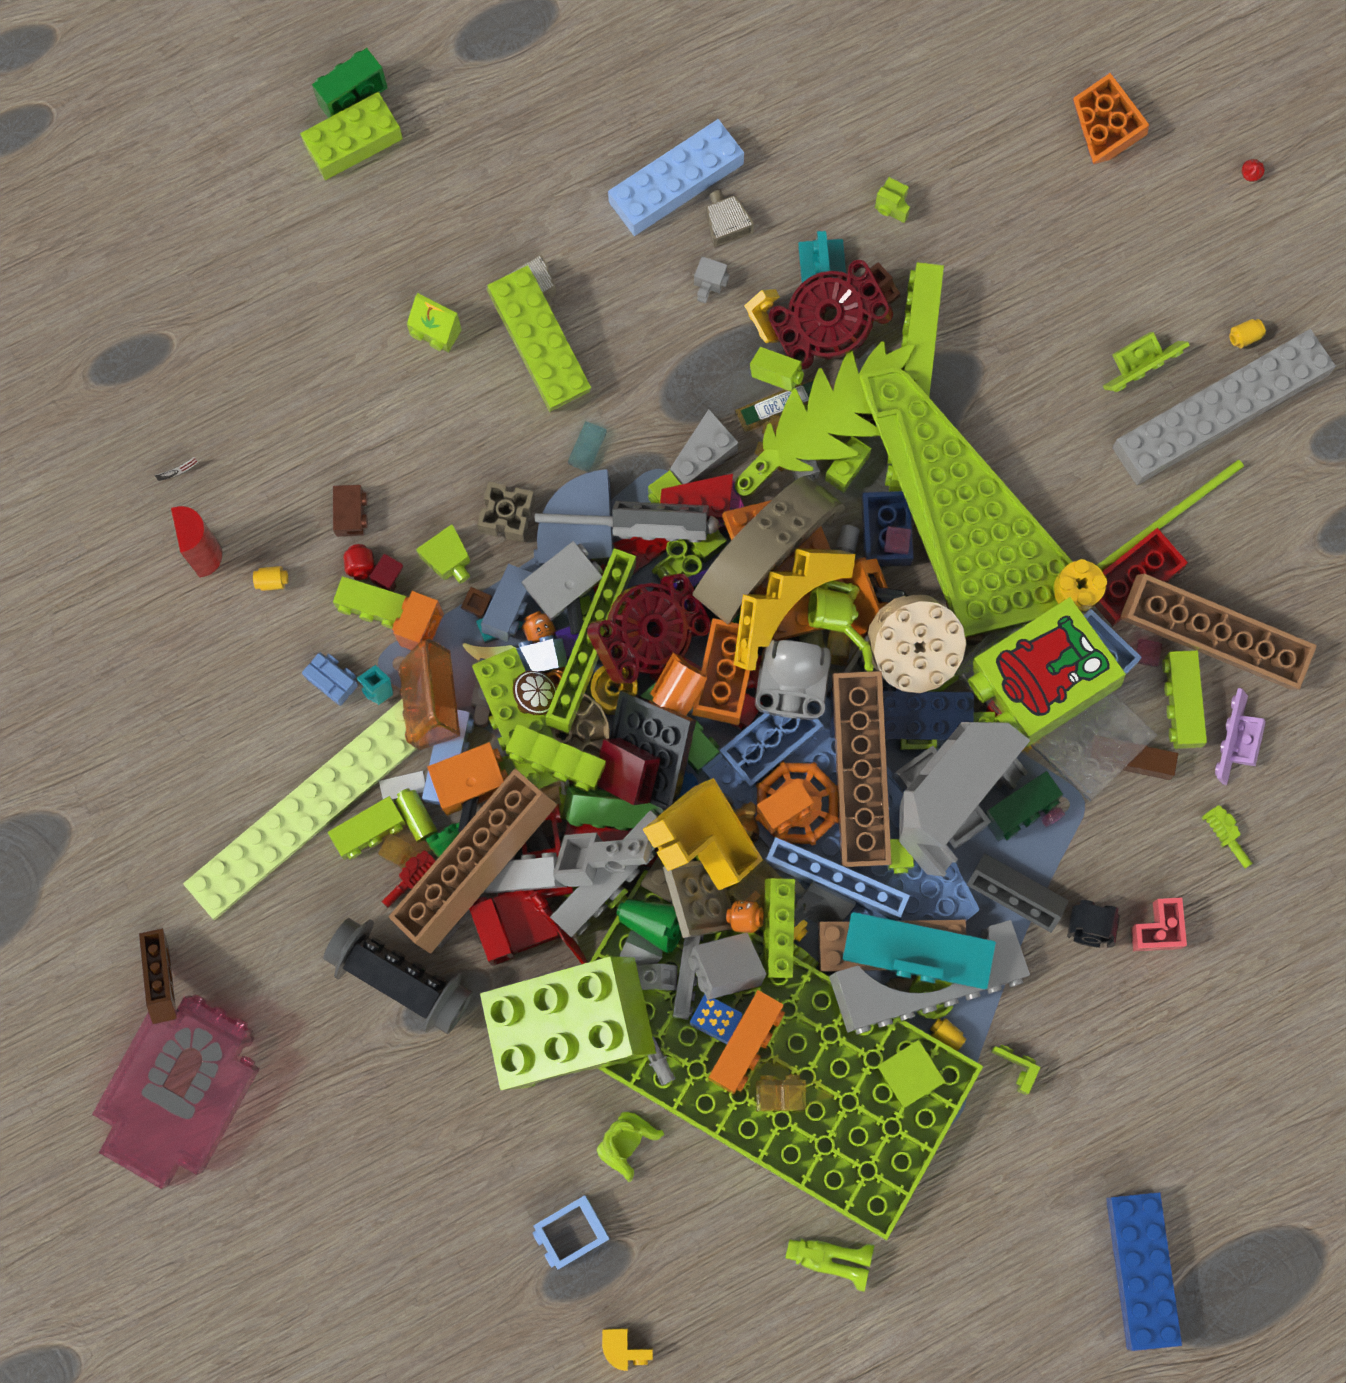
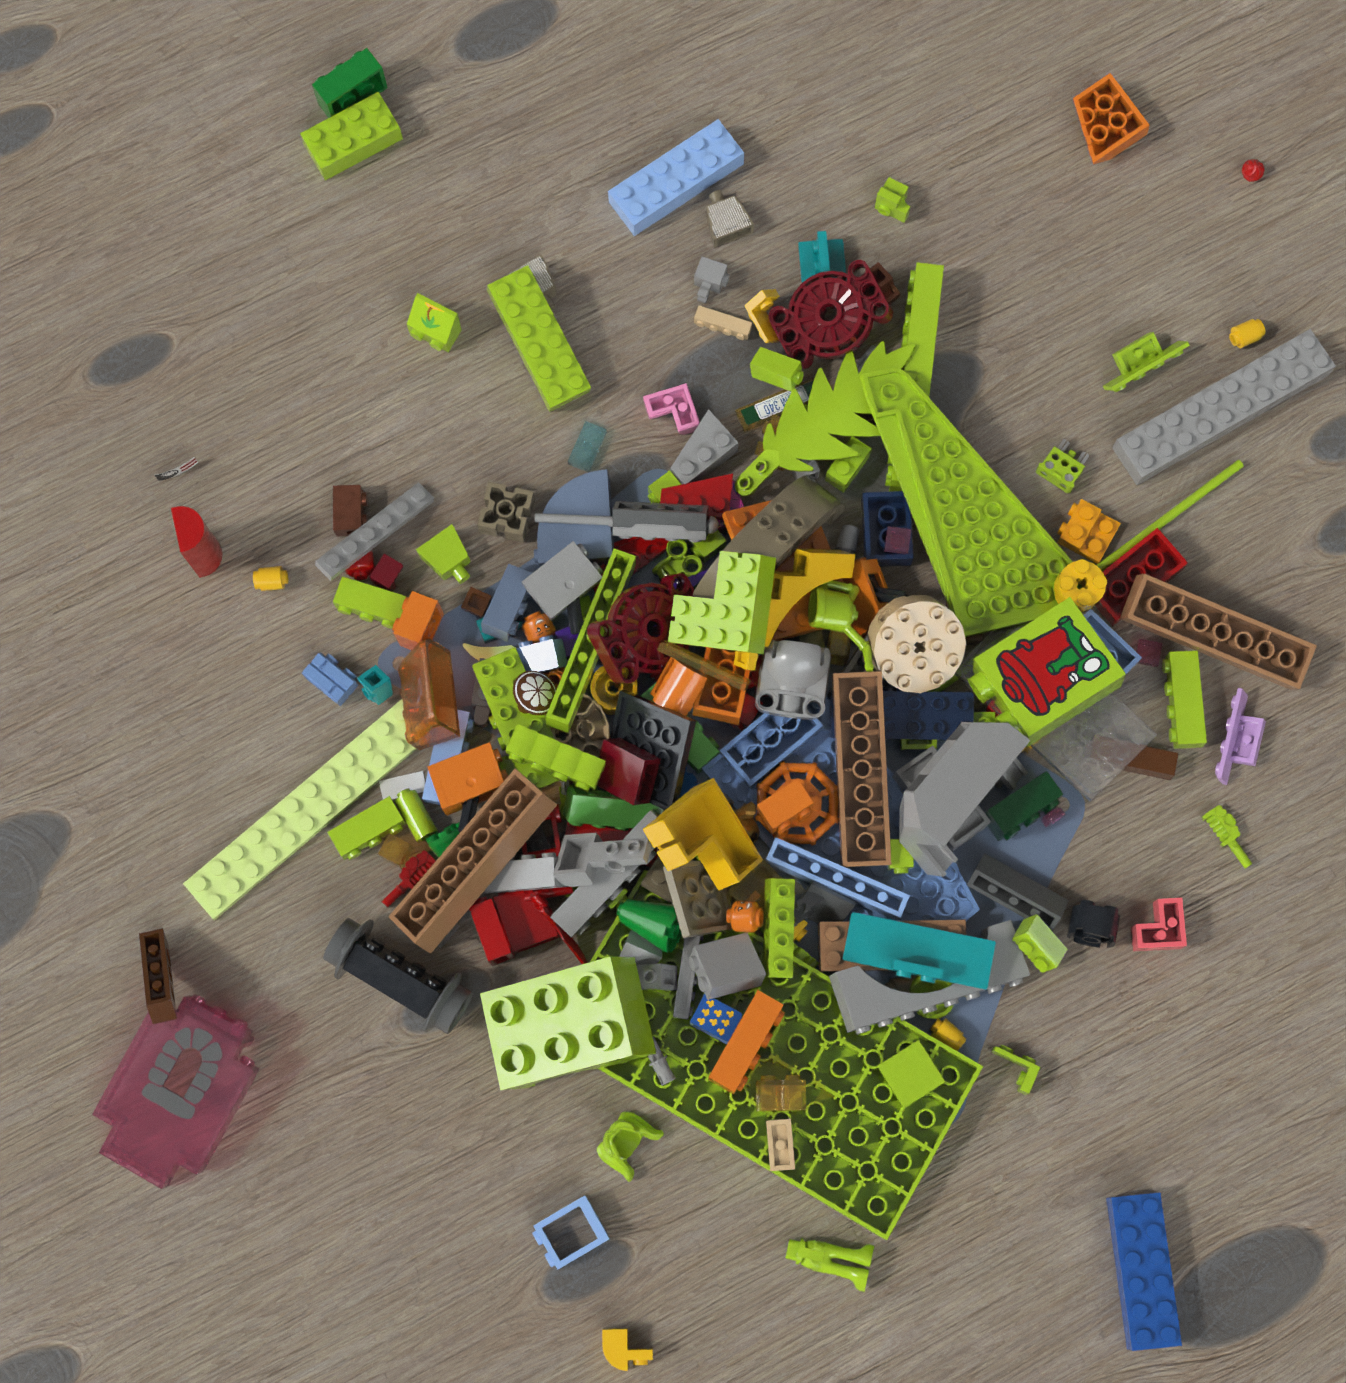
(374, 531): none -> light grey plate
(675, 401): none -> bright pink brick
(704, 665): none -> clear yellow tile
(722, 322): none -> tan piece
(736, 614): none -> lime piece
(780, 1145): none -> tan plate
(1039, 943): none -> lime brick
(1062, 468): none -> lime piece
(1087, 531): none -> light orange plate

